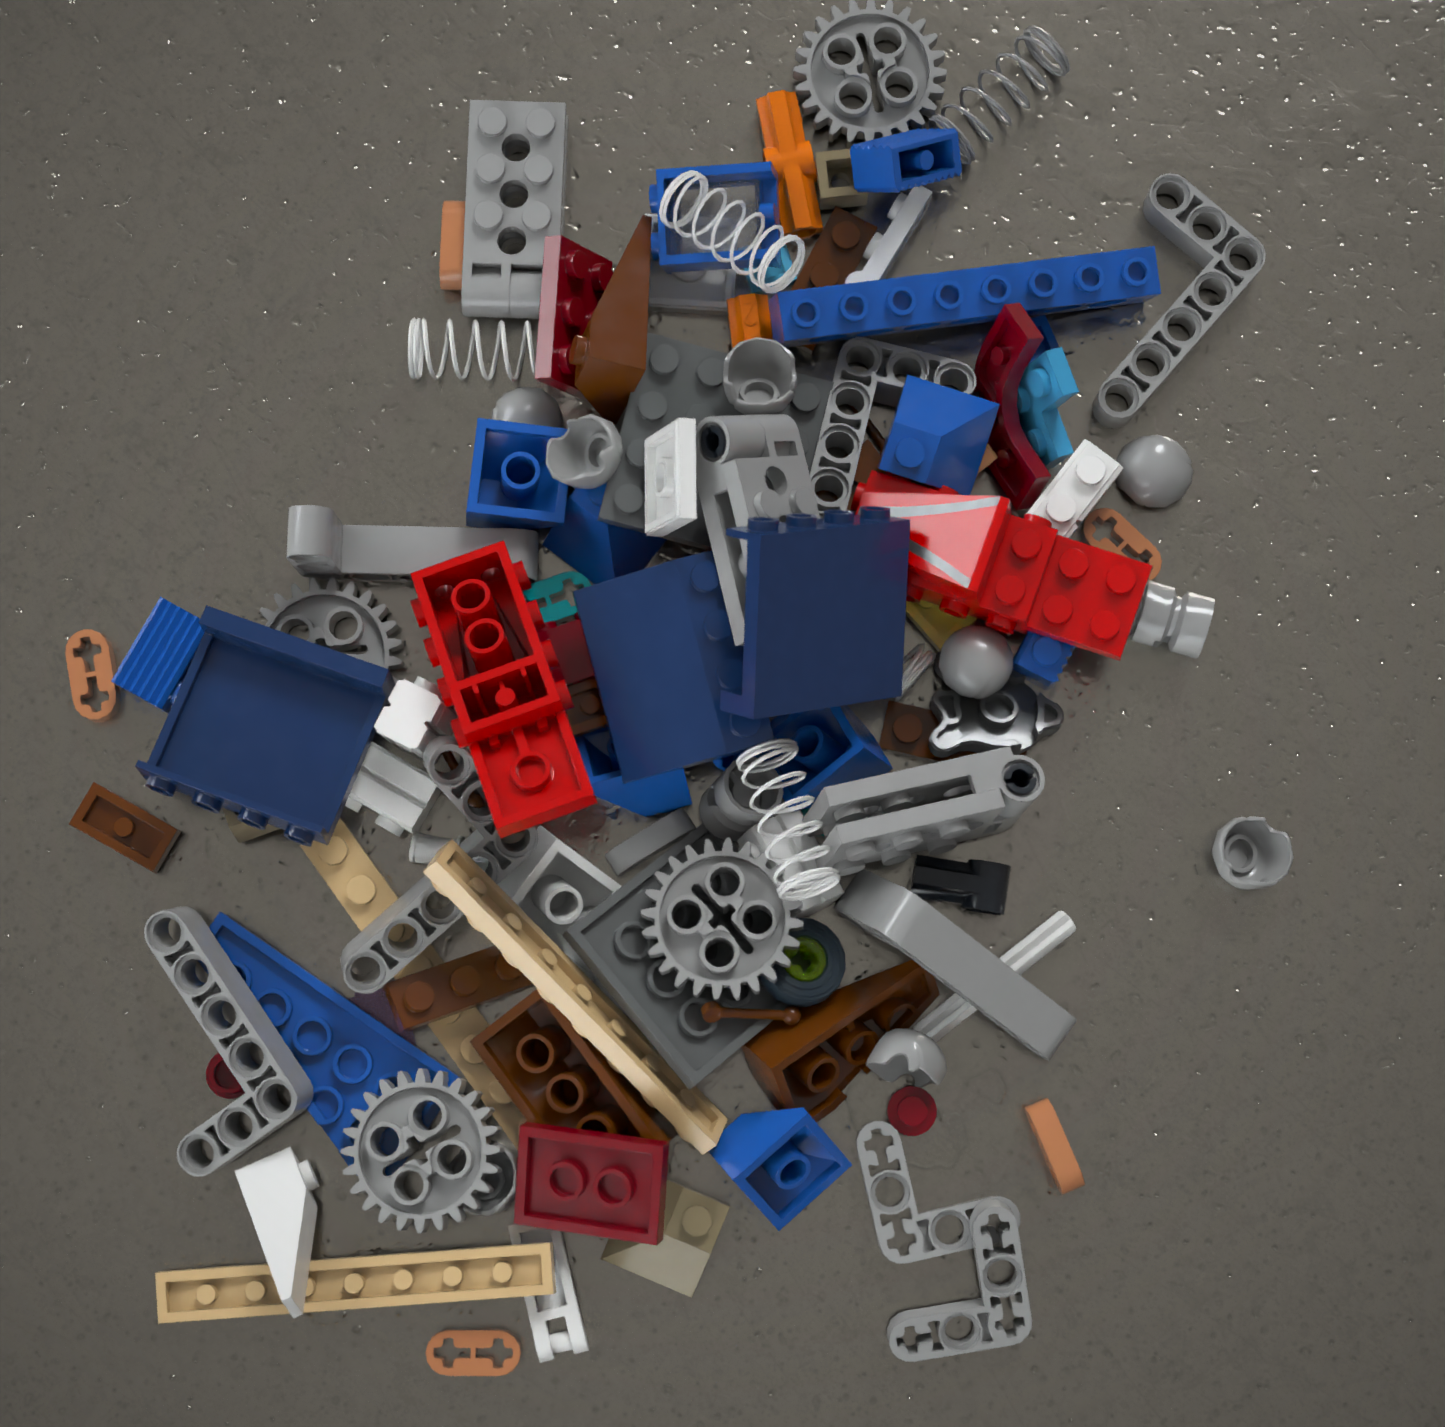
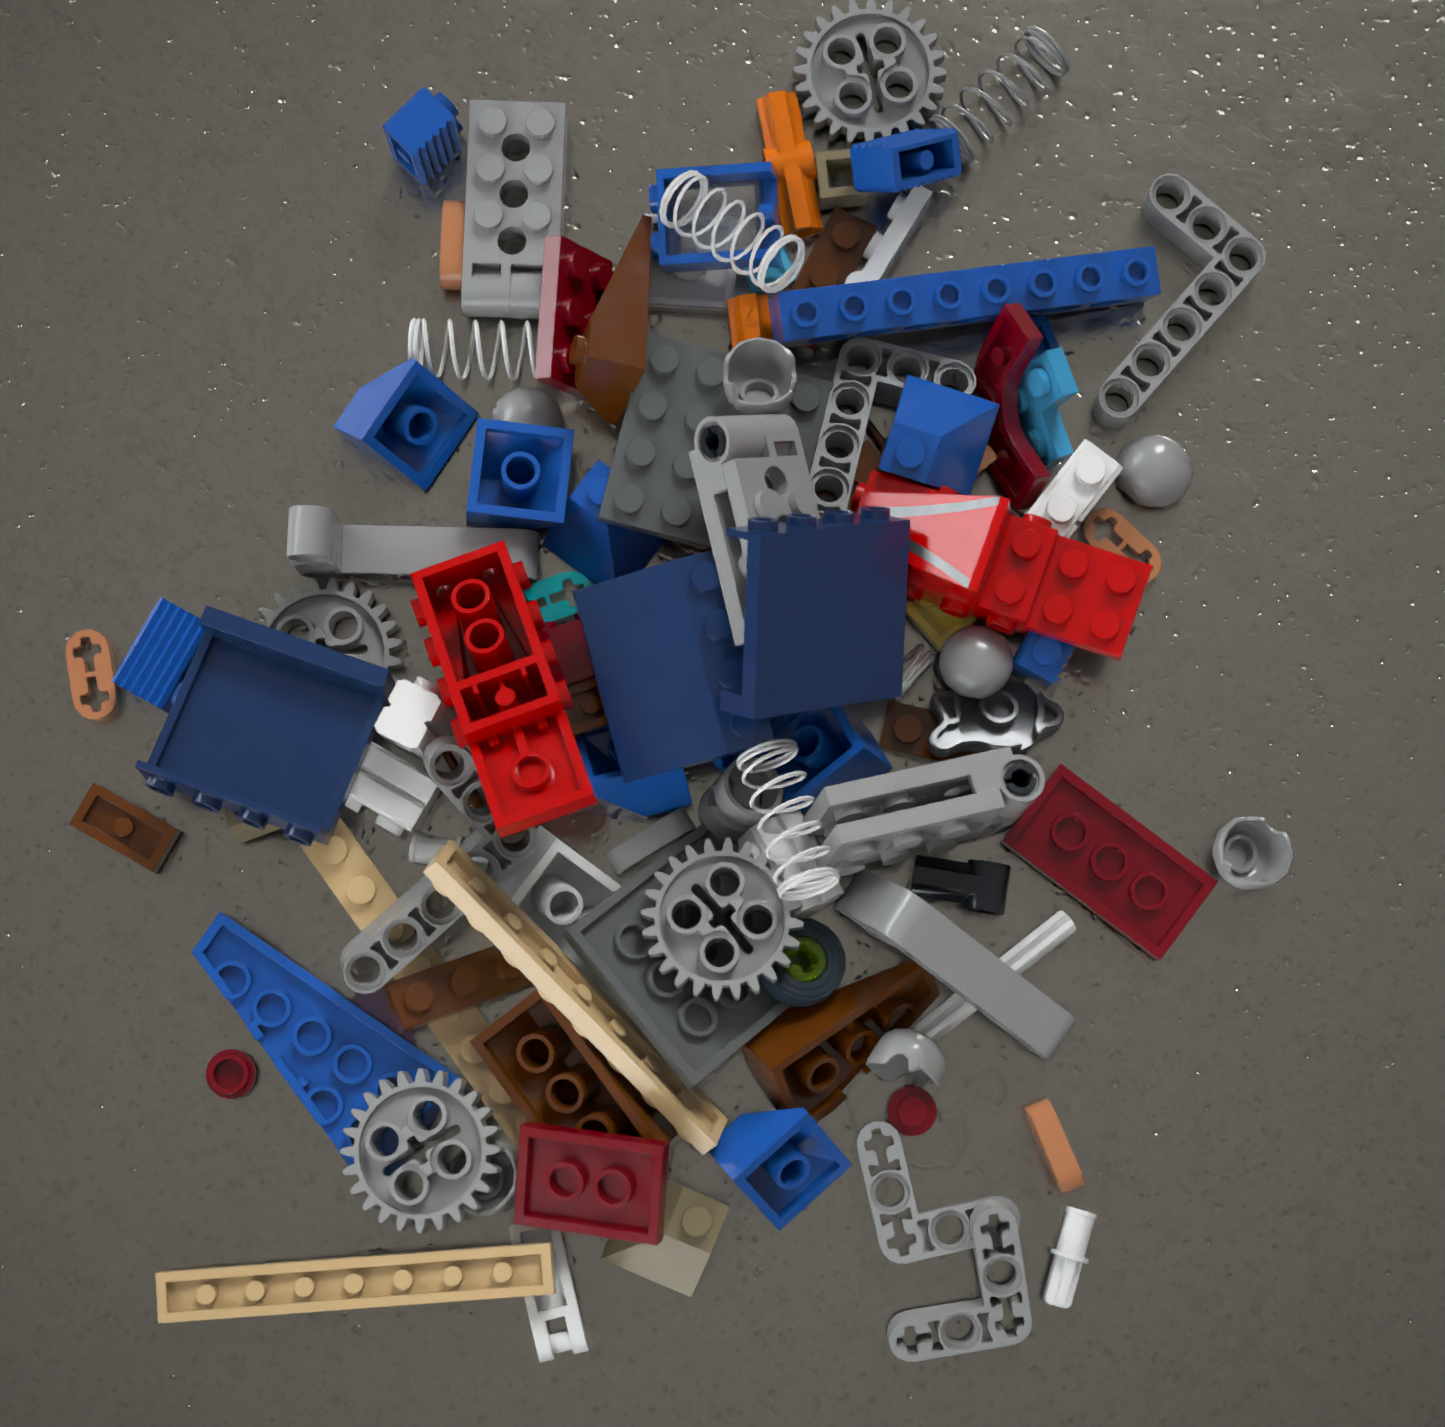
(230, 1040): light grey beam -> none
(284, 1219): white slope -> none
(407, 422): none -> blue slope
(424, 134): none -> blue brick
(473, 1364): nougat beam -> none
(585, 453): light grey hair -> none
(670, 477): white plate -> none
(713, 1012): reddish brown hinge -> none
(1068, 1257): none -> white axle
(1109, 862): none -> dark red plate
(1173, 619): light grey wheel -> none

